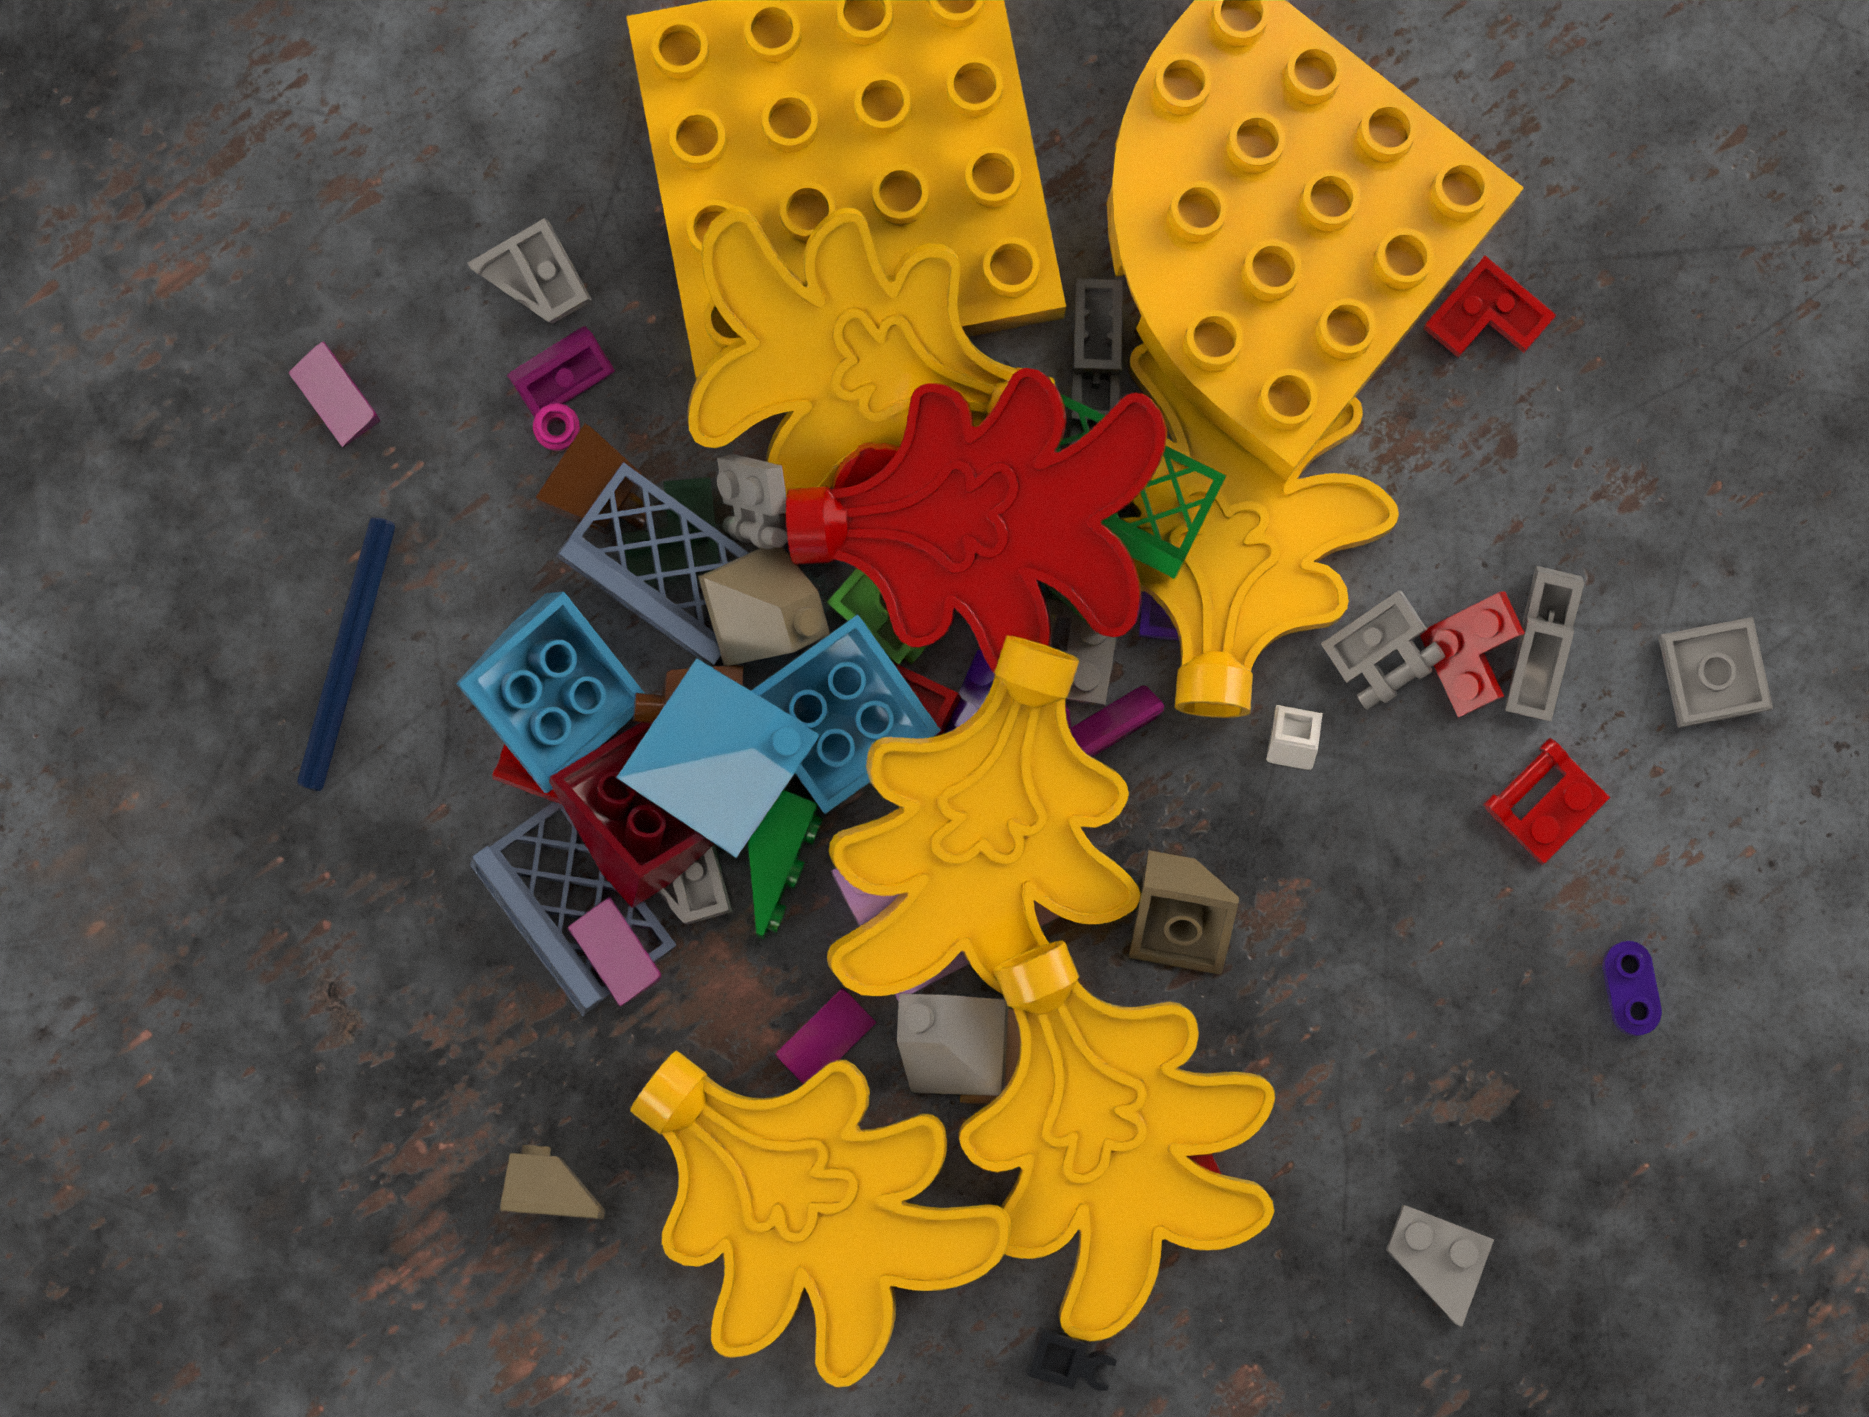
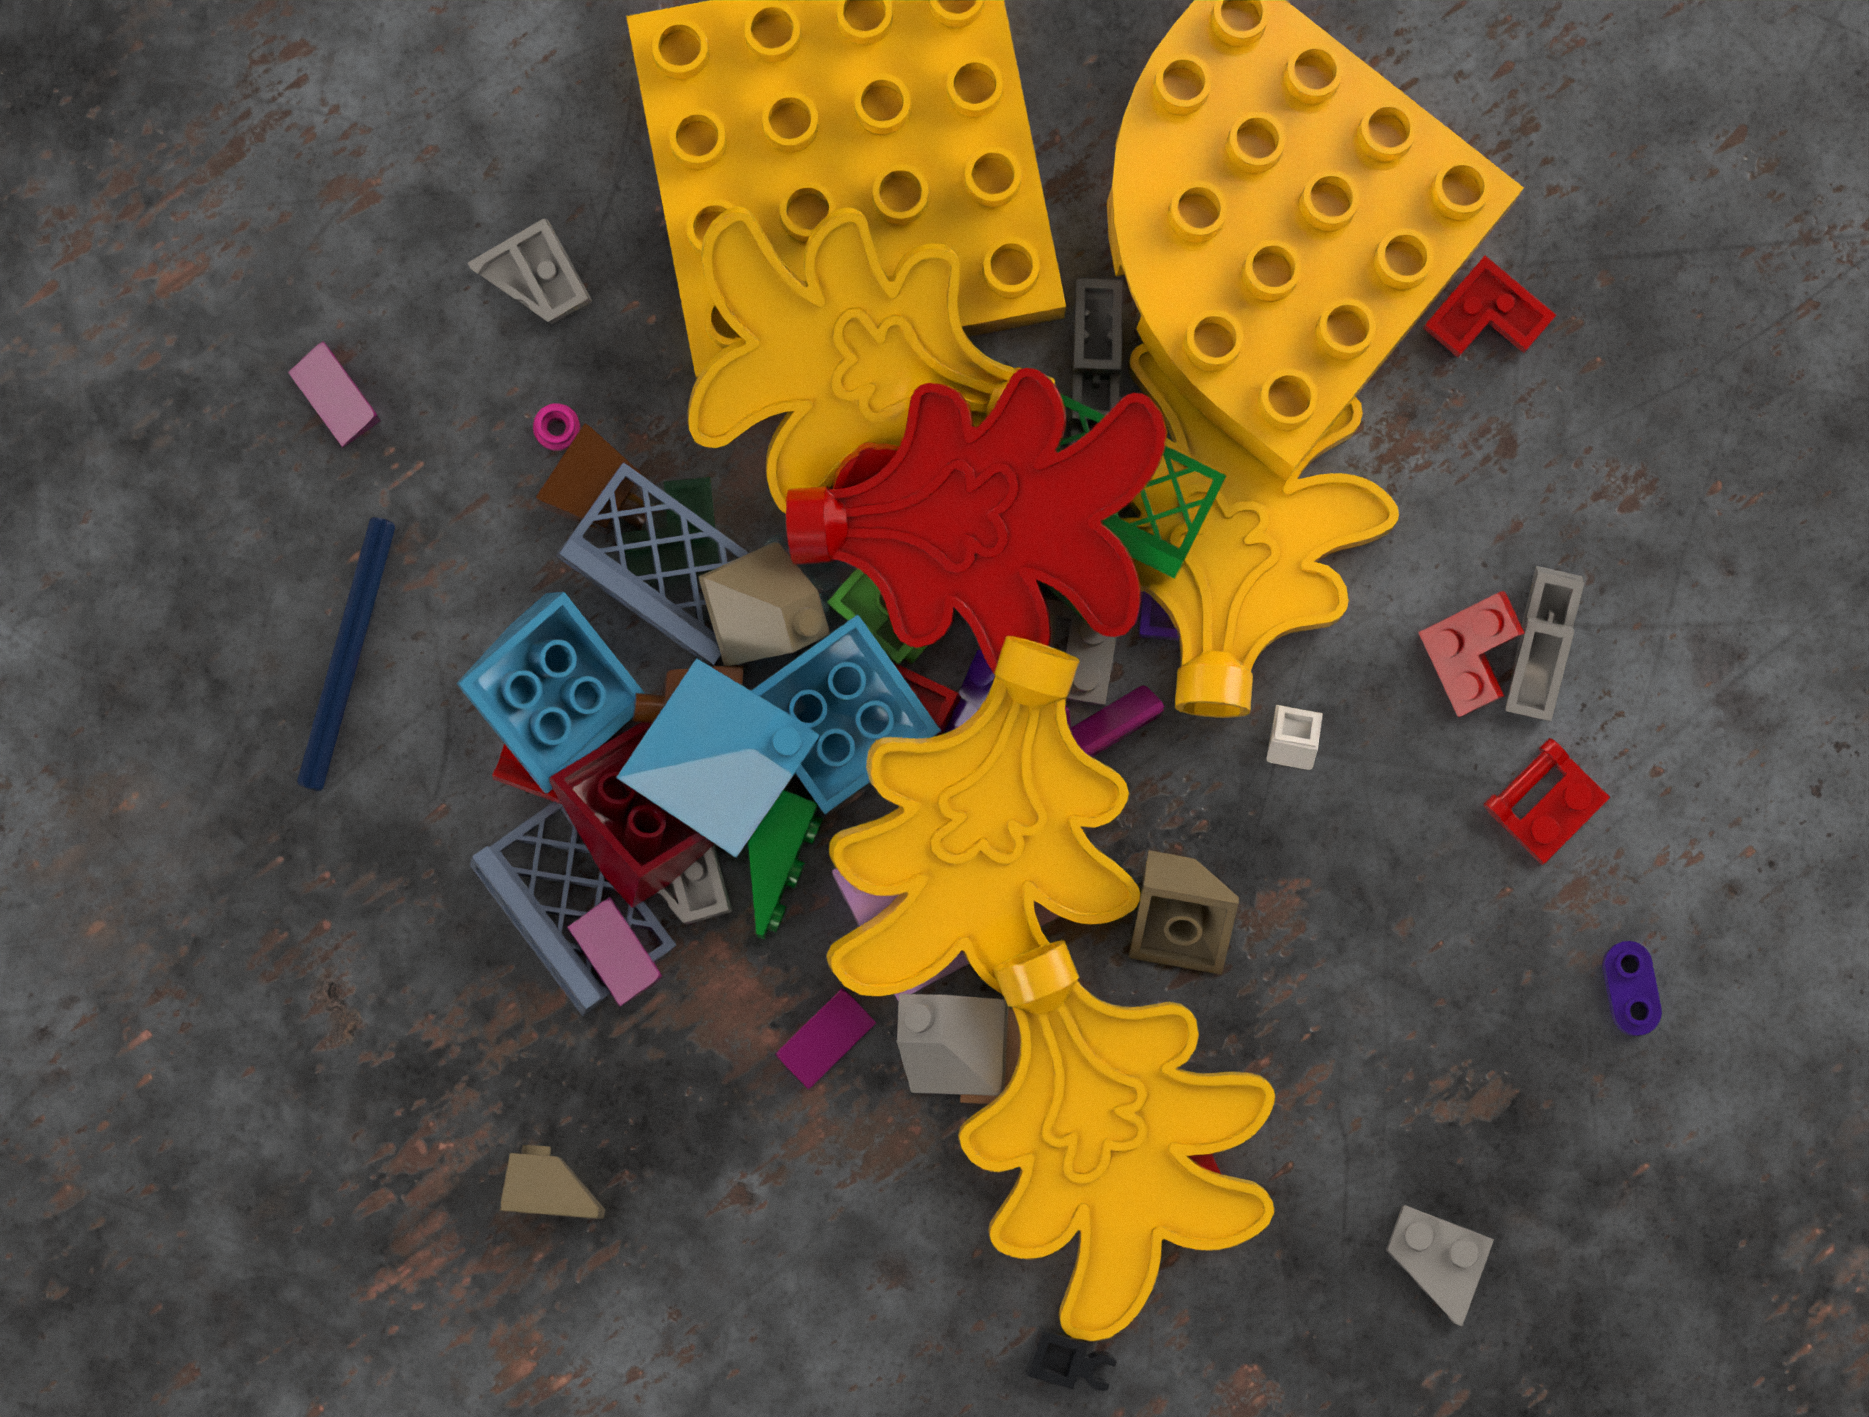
(561, 371): magenta slope -> none
(757, 498): light grey plate -> none
(813, 1207): yellow plant -> none
(1375, 637): light grey plate -> none
(1715, 672): light grey plate -> none

